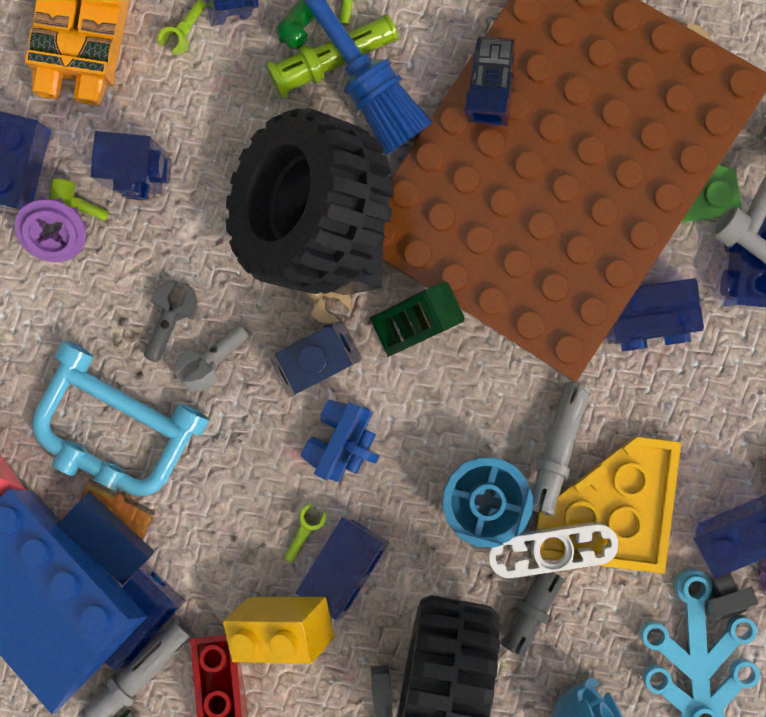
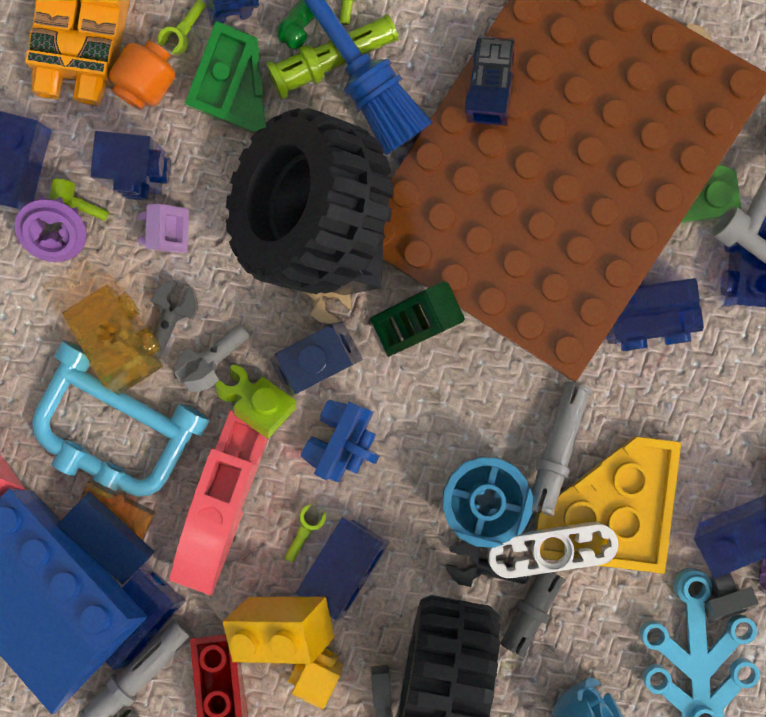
(95, 324): none -> clear yellow brick
(142, 74): none -> orange head
(165, 228): none -> lavender tile
(217, 506): none -> coral slope
(229, 80): none -> green wing
(258, 404): none -> lime plate
(316, 680): none -> yellow plate
(482, 567): none -> black bar

